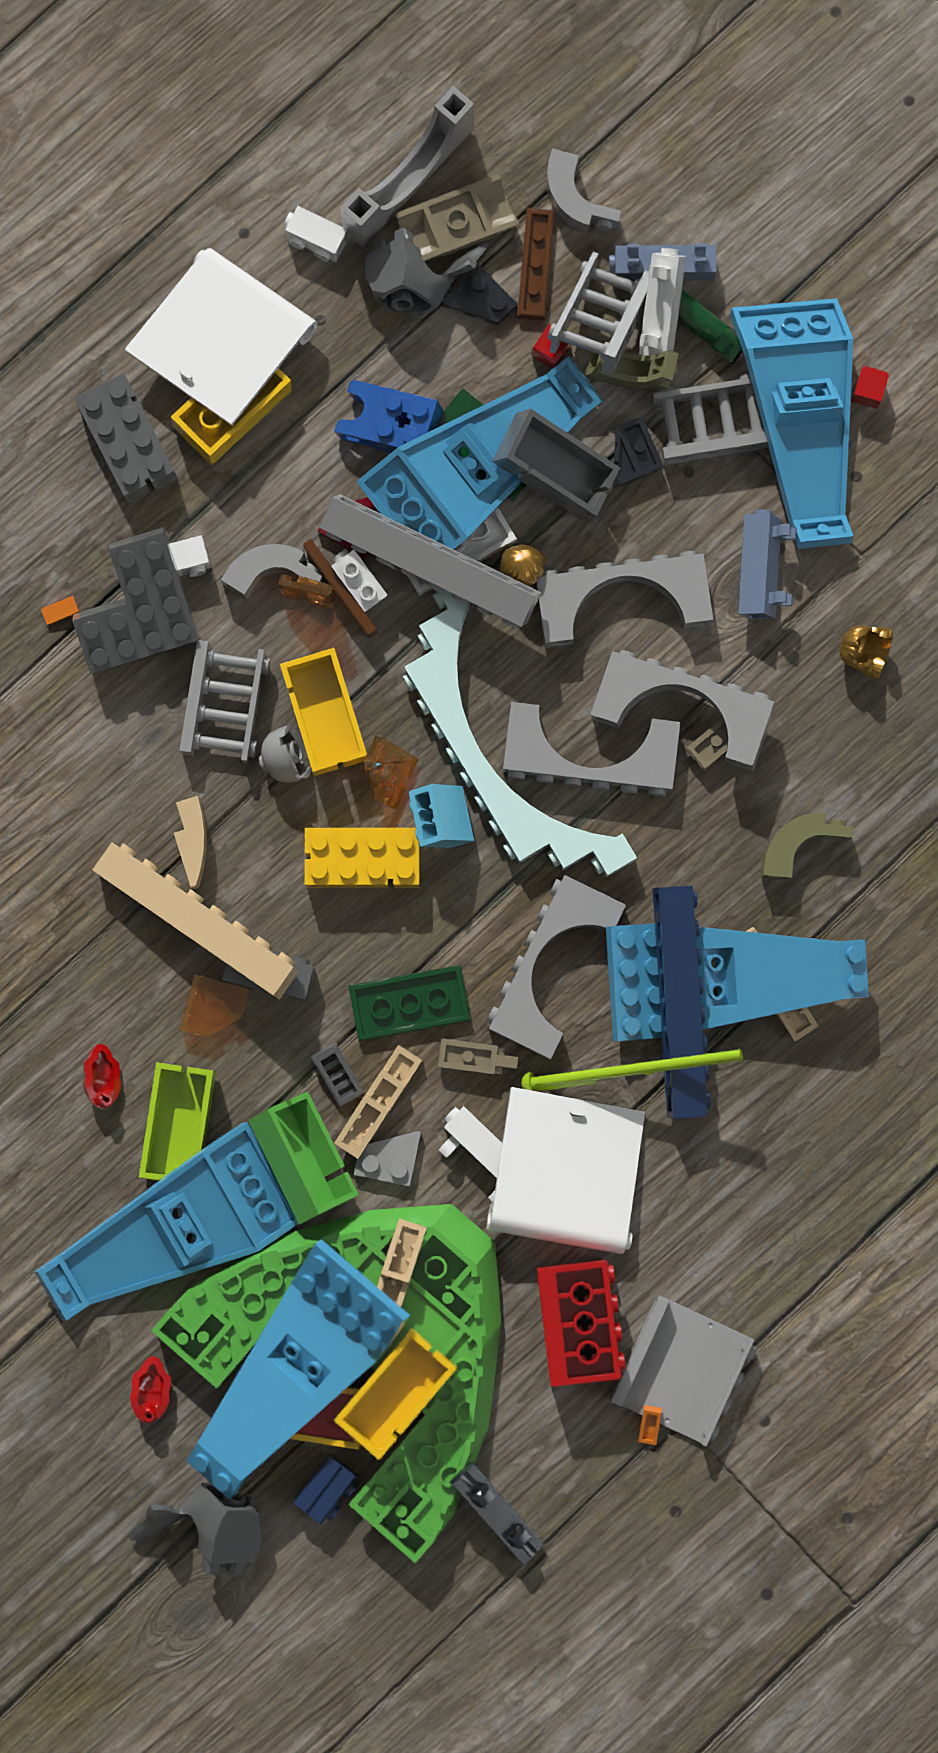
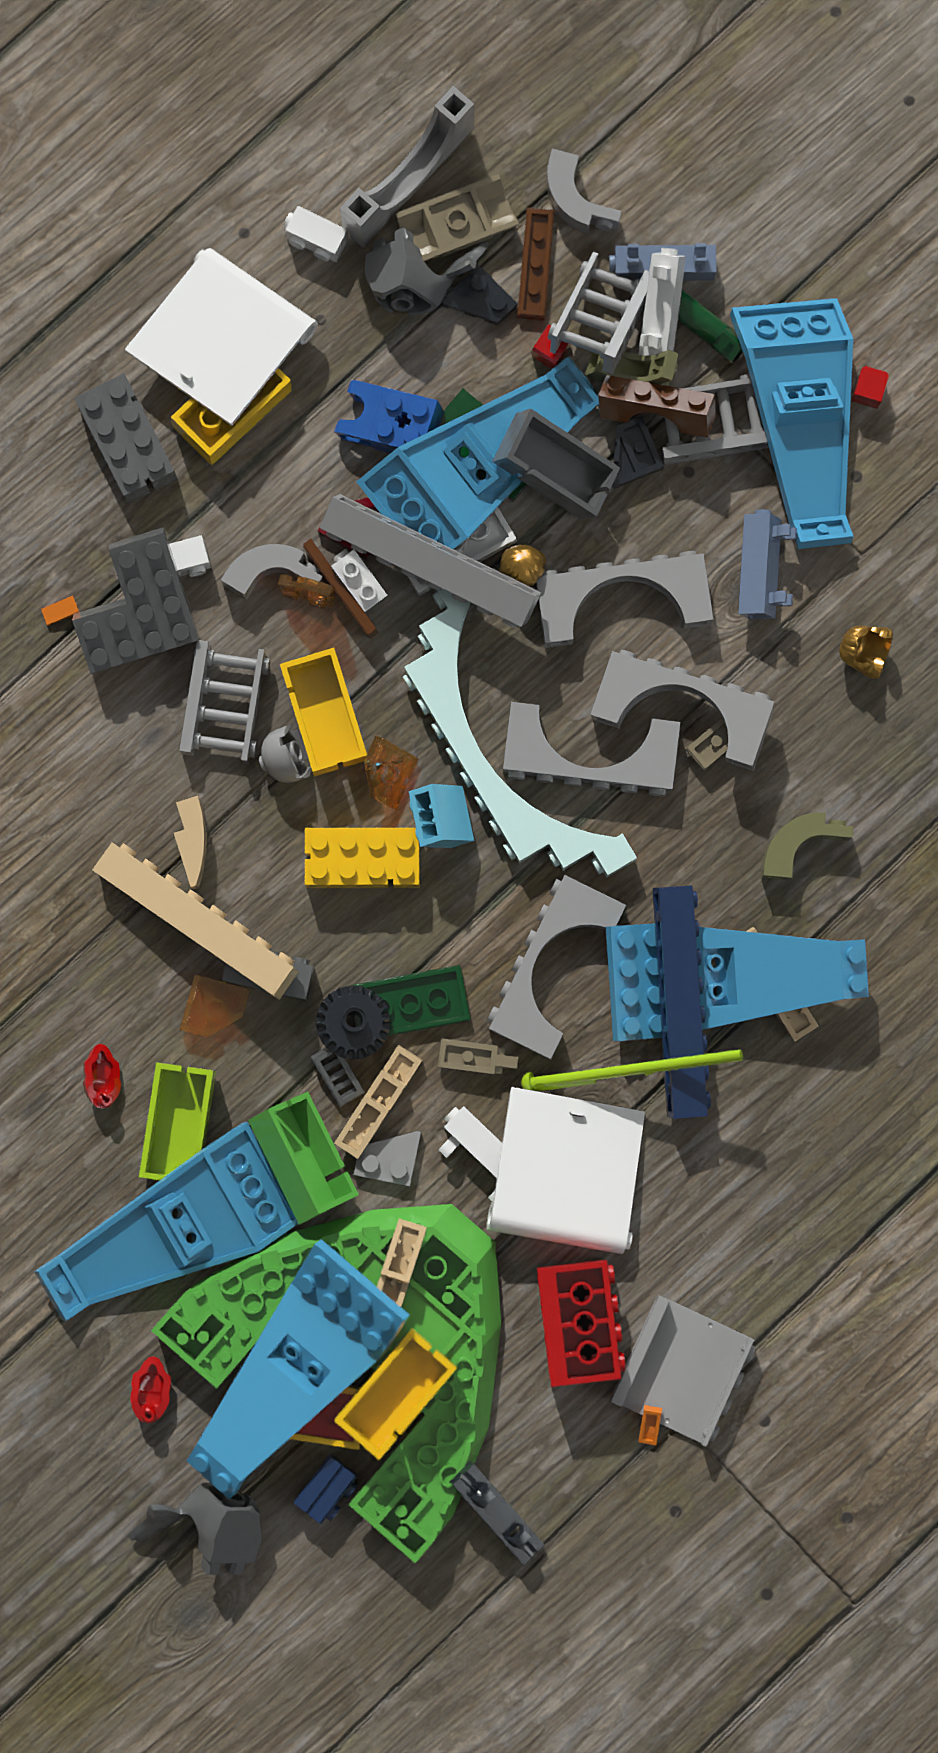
(349, 1041): none -> black gear
(688, 409): none -> reddish brown arch

